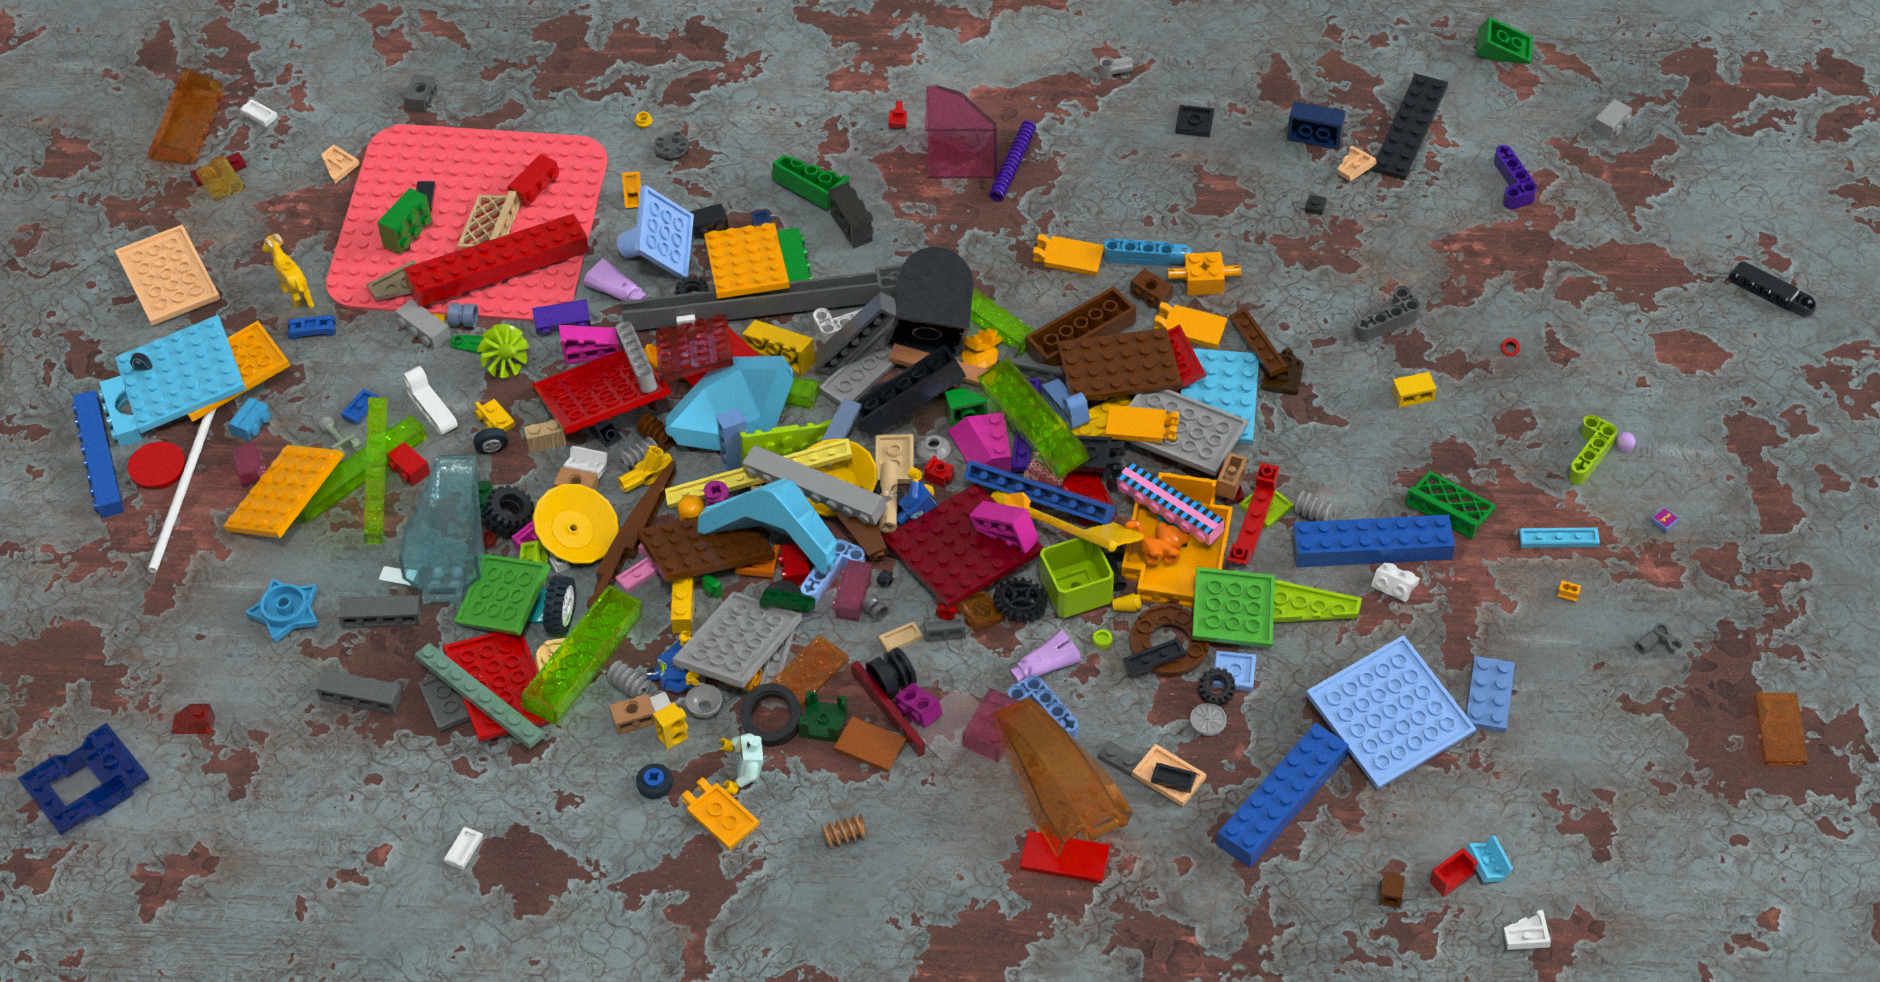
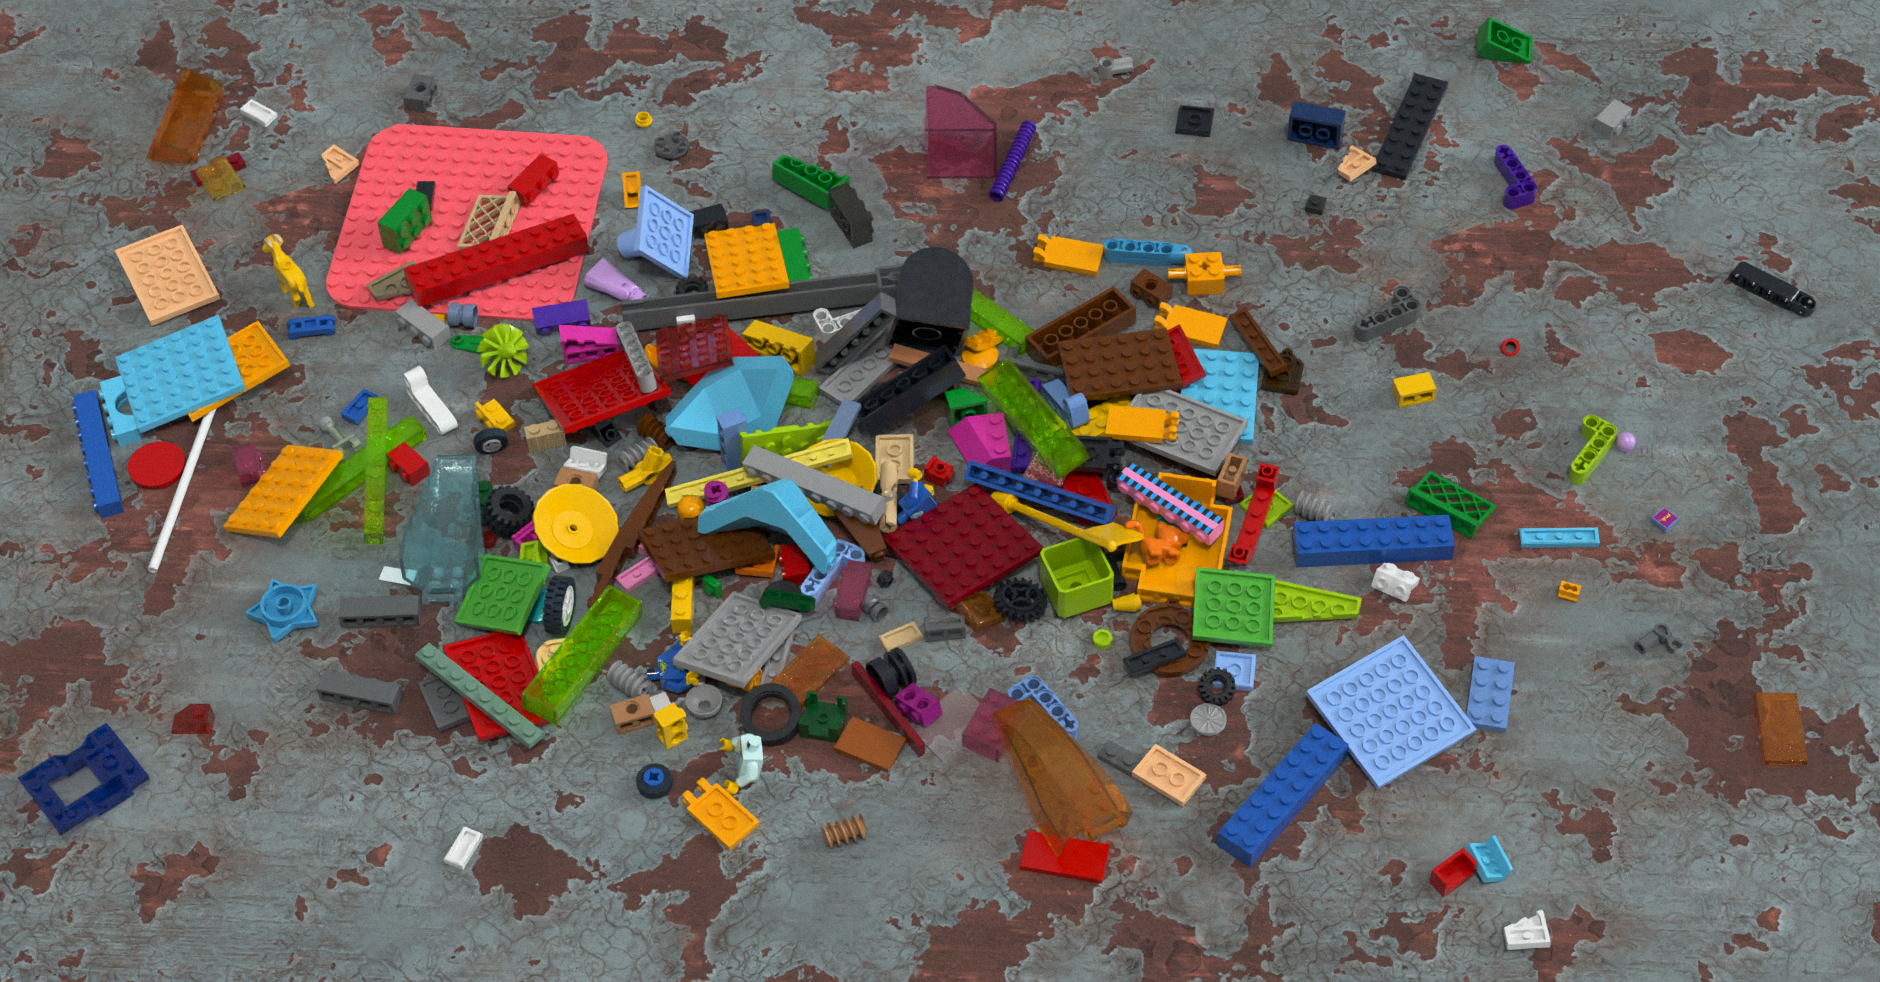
(140, 362): black tile -> none
(249, 419): dark azure brick -> none
(898, 117): red plate -> none
(925, 452): light grey piece -> none
(945, 613): red tile -> none
(1005, 522): dark pink wedge -> none
(1018, 500): light orange slope -> none
(1050, 656): lavender piece -> none
(1173, 777): black tile -> none
(1392, 890): reddish brown brick -> none

